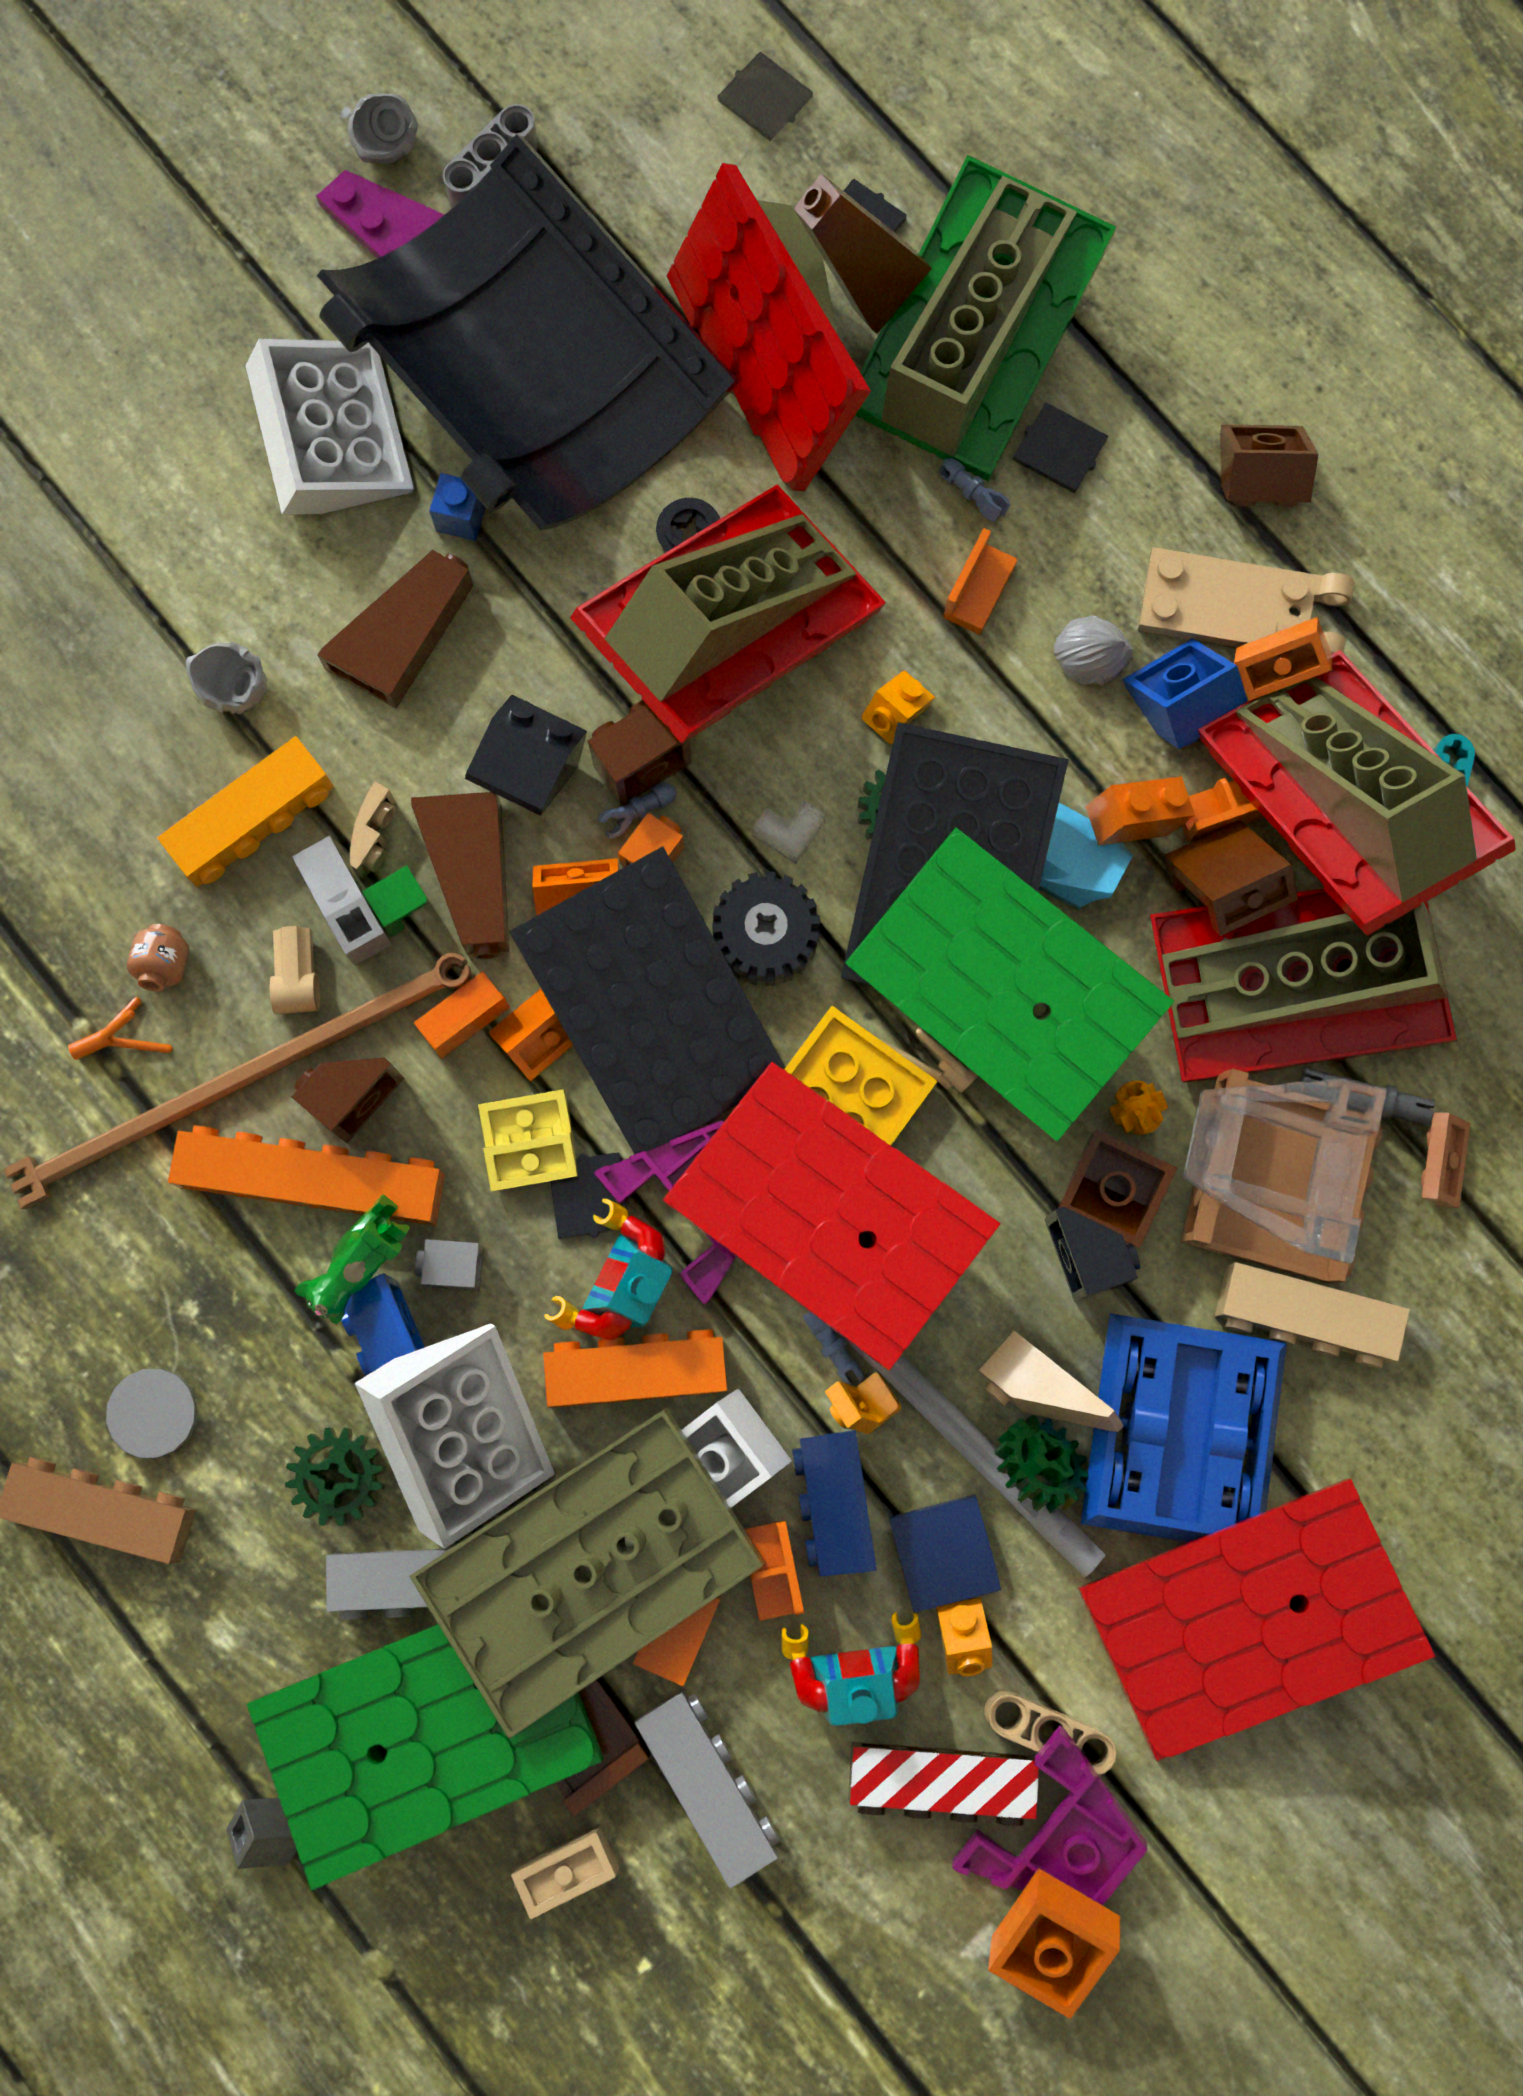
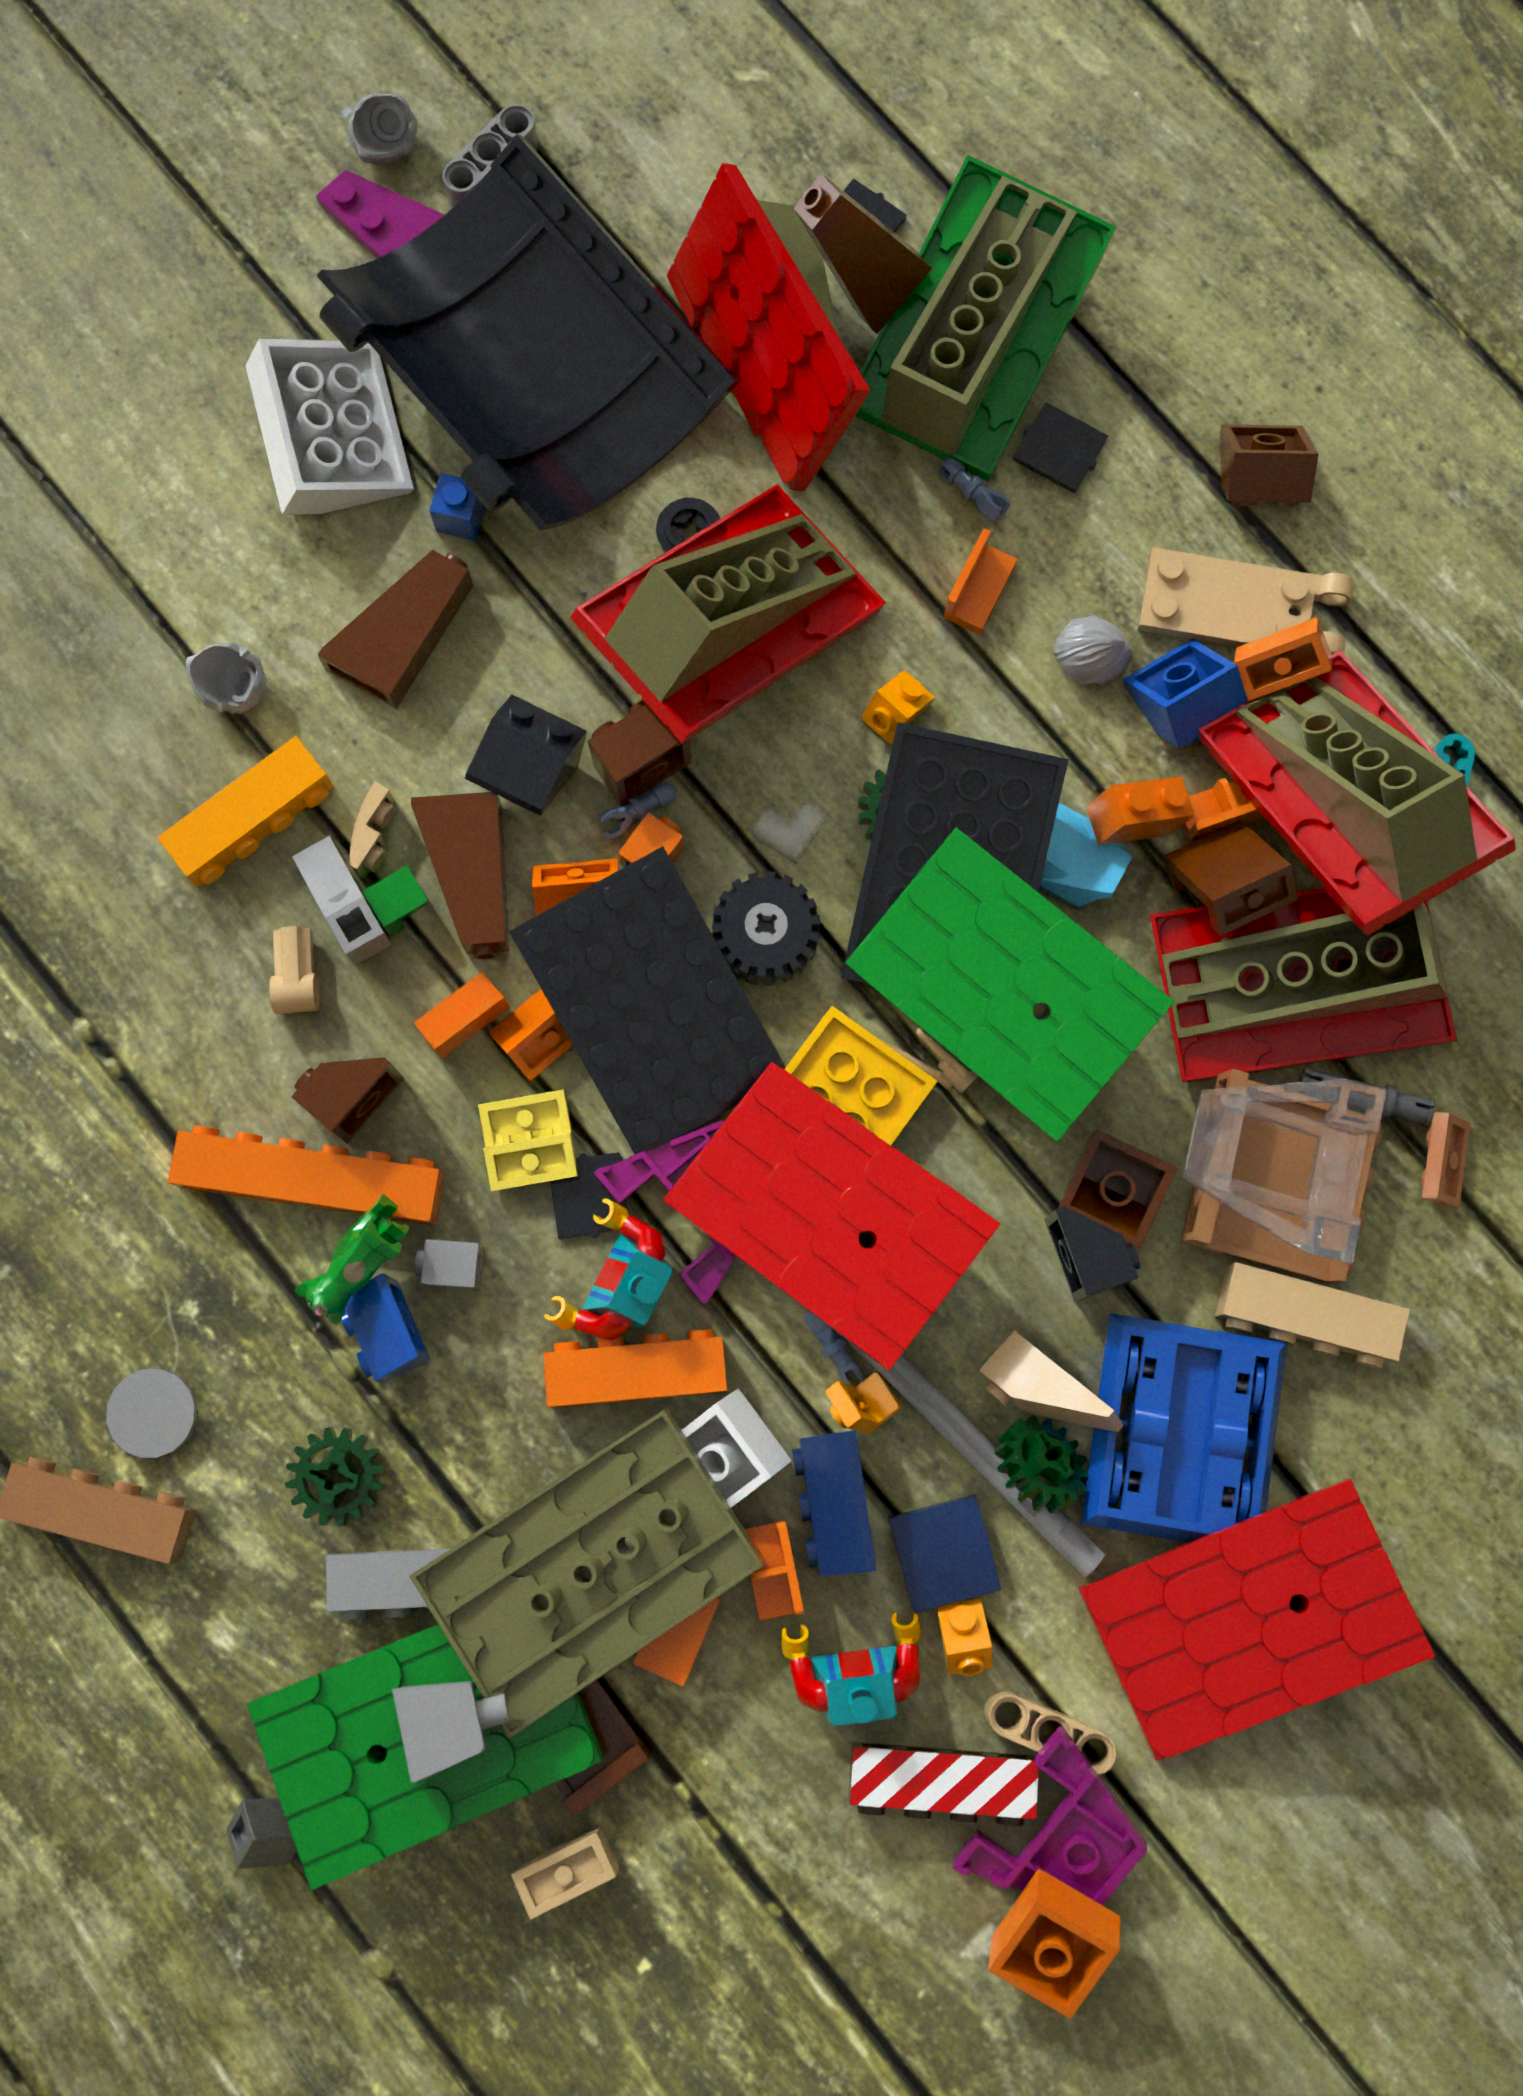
(39, 1176): medium nougat hinge -> none
(106, 1037): orange plant -> none
(158, 957): nougat head -> none
(444, 1724): none -> light grey torso
(456, 1432): white slope -> none
(707, 1788): light grey brick -> none
(765, 96): clear smoke piece -> none
(1138, 1107): light orange gear -> none

